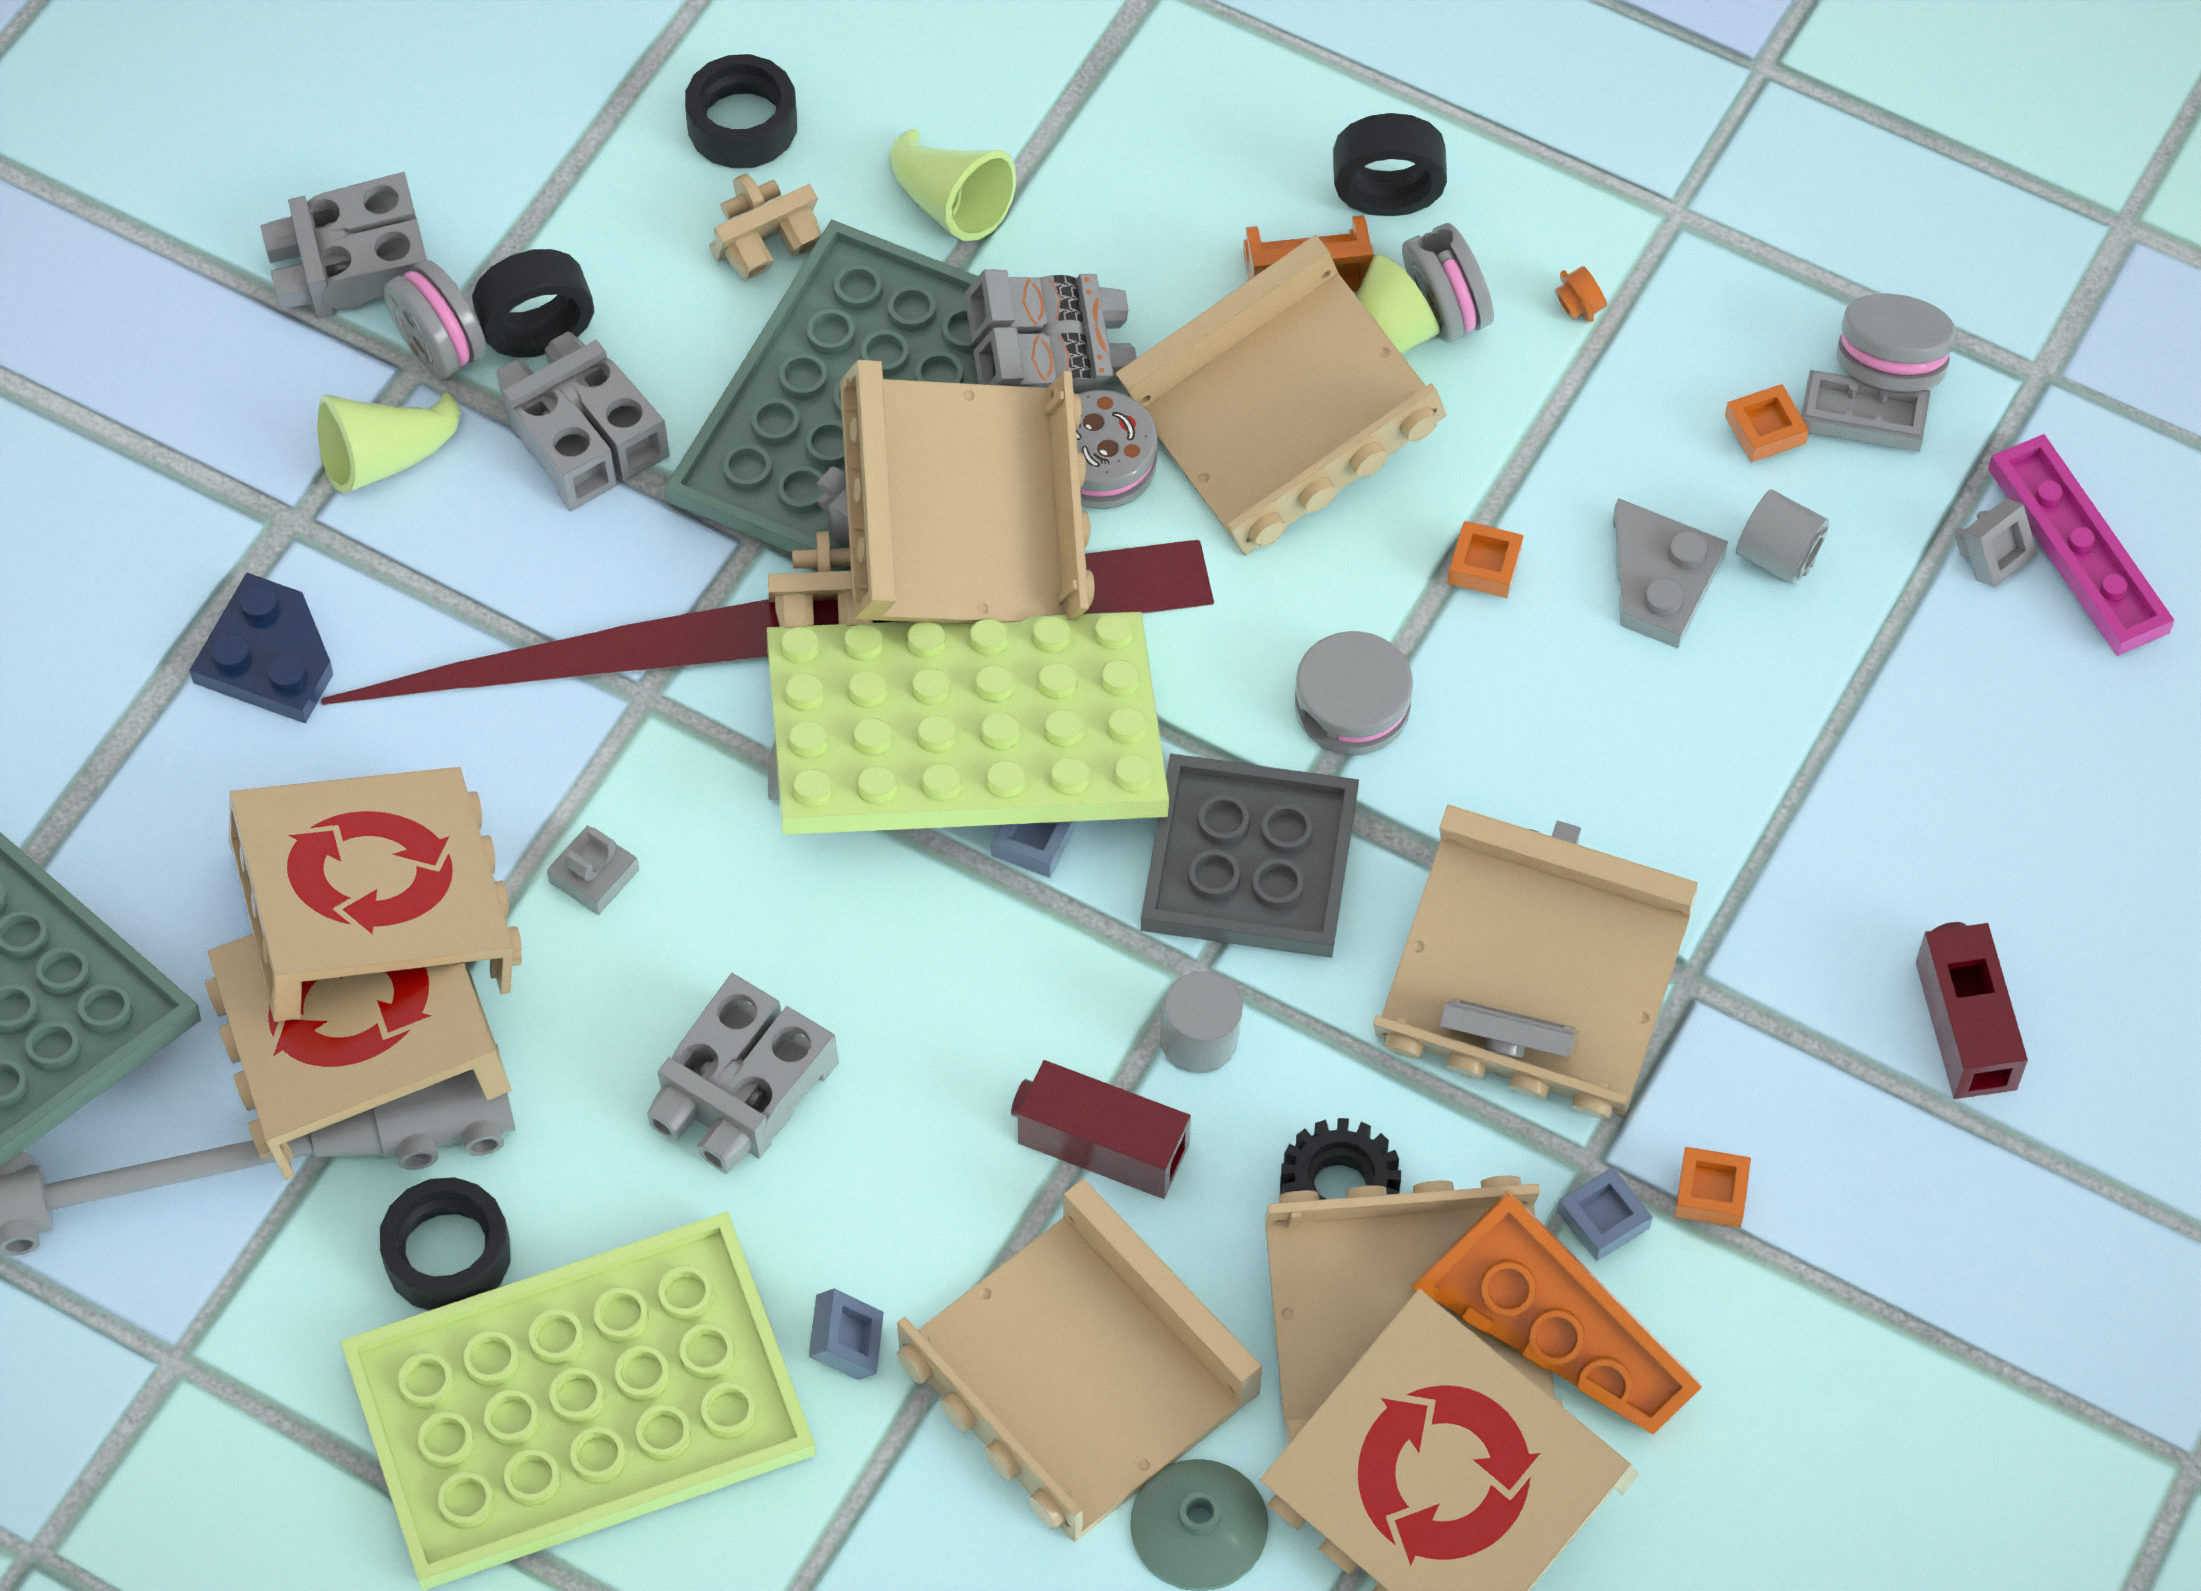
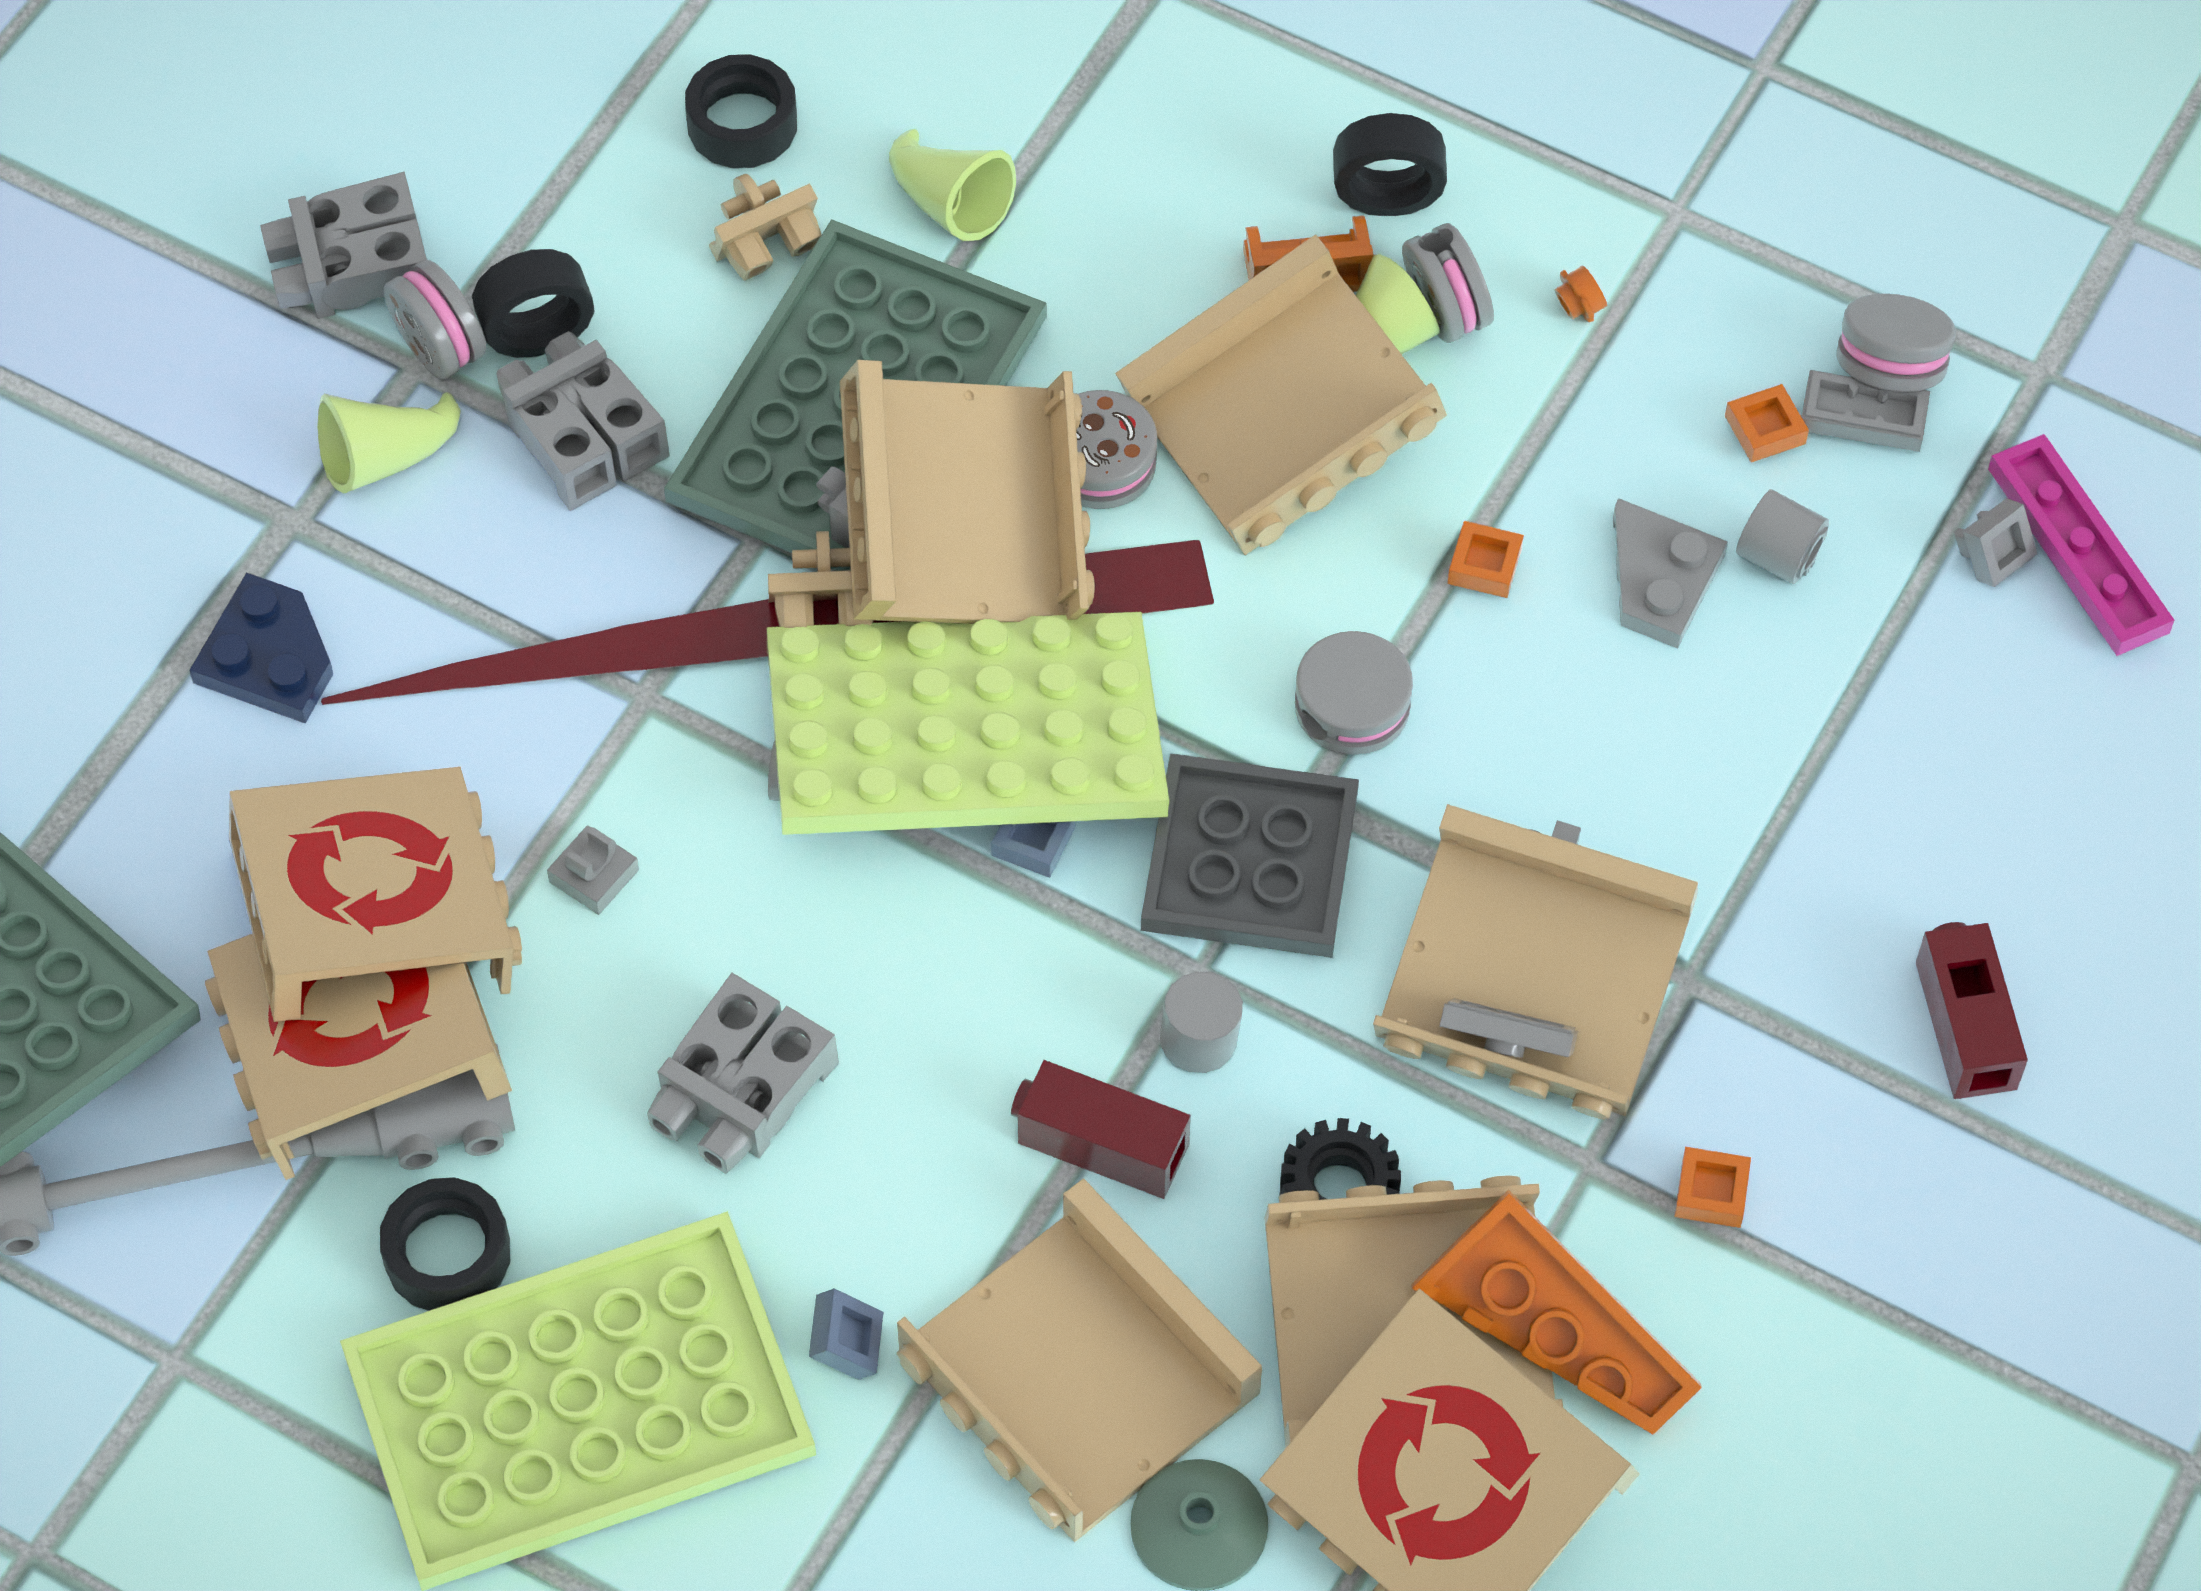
(1046, 328): light grey hips -> none
(1604, 1214): sand blue plate -> none

